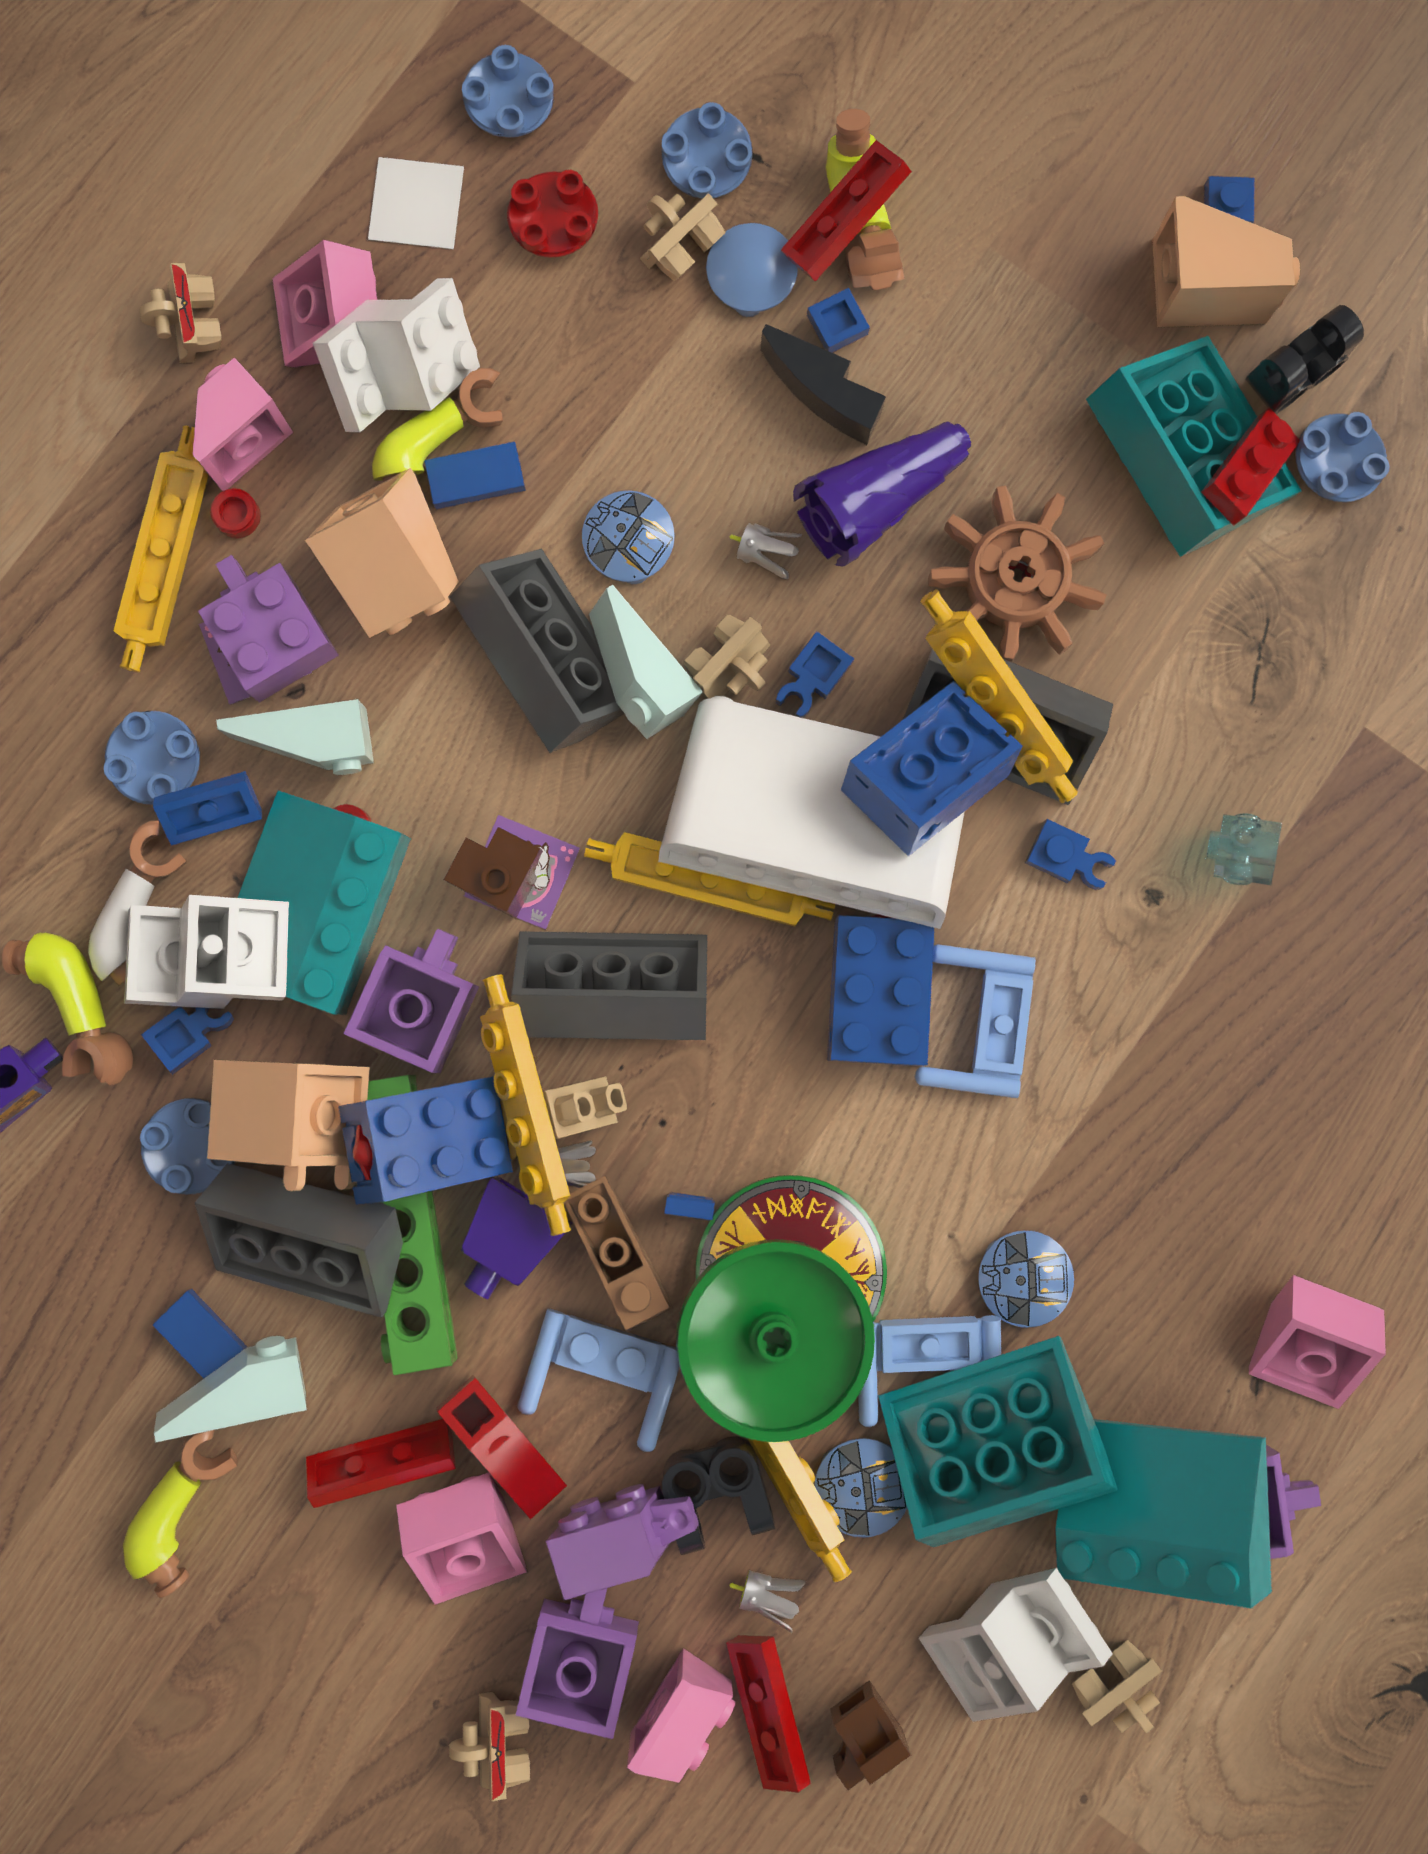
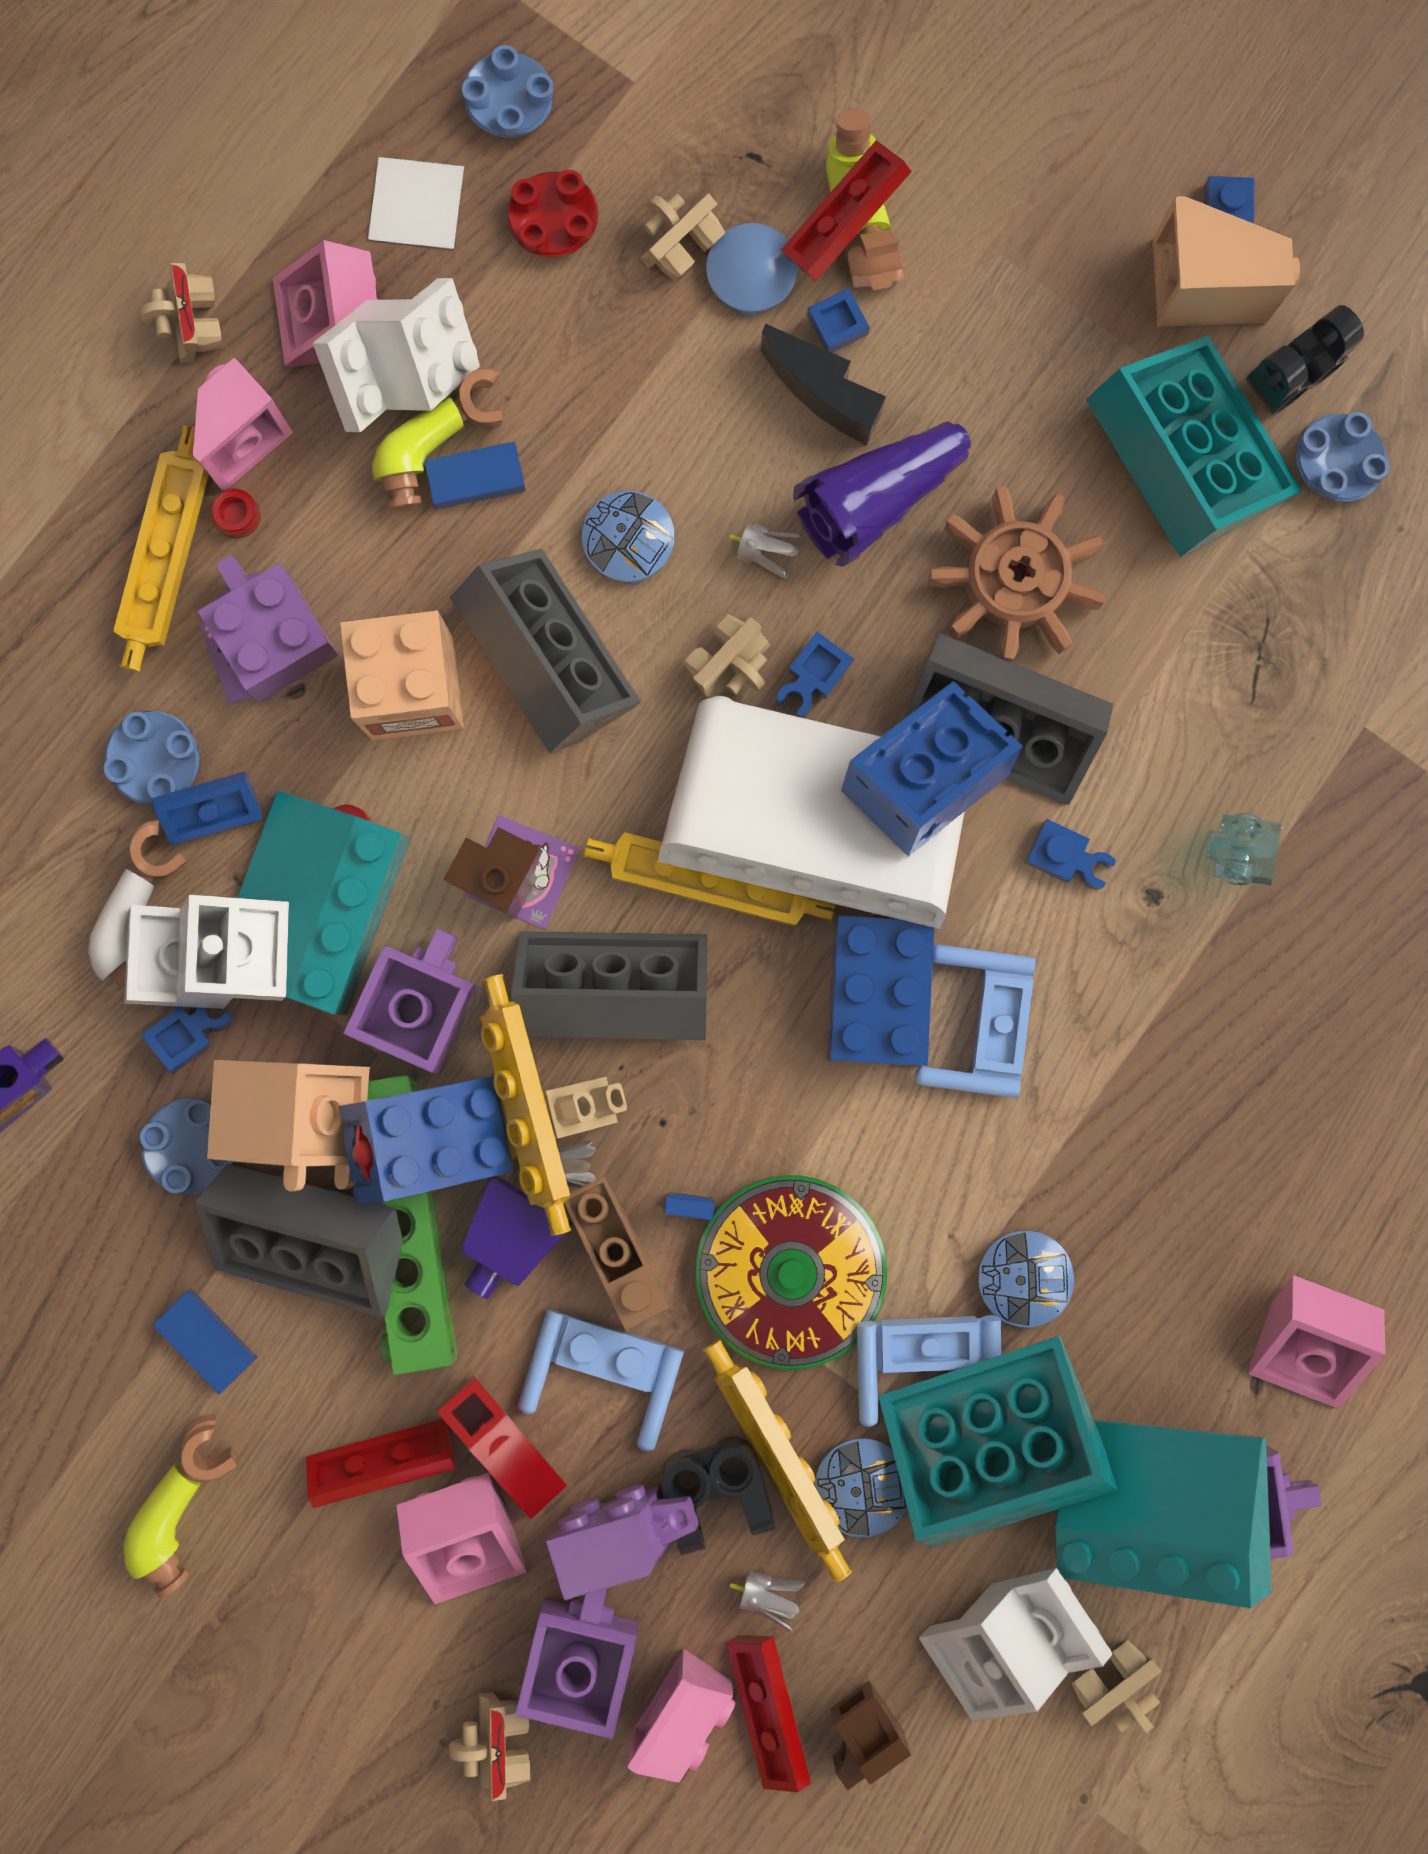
(65, 972): piece -> none
(248, 1388): light aqua slope -> none
(320, 735): light aqua slope -> none
(386, 555): light nougat slope -> none
(402, 675): none -> light nougat container
(641, 670): light aqua slope -> none
(707, 152): medium blue dish -> none
(775, 1340): green dish -> none
(992, 685): yellow plate -> none
(1251, 466): red plate -> none

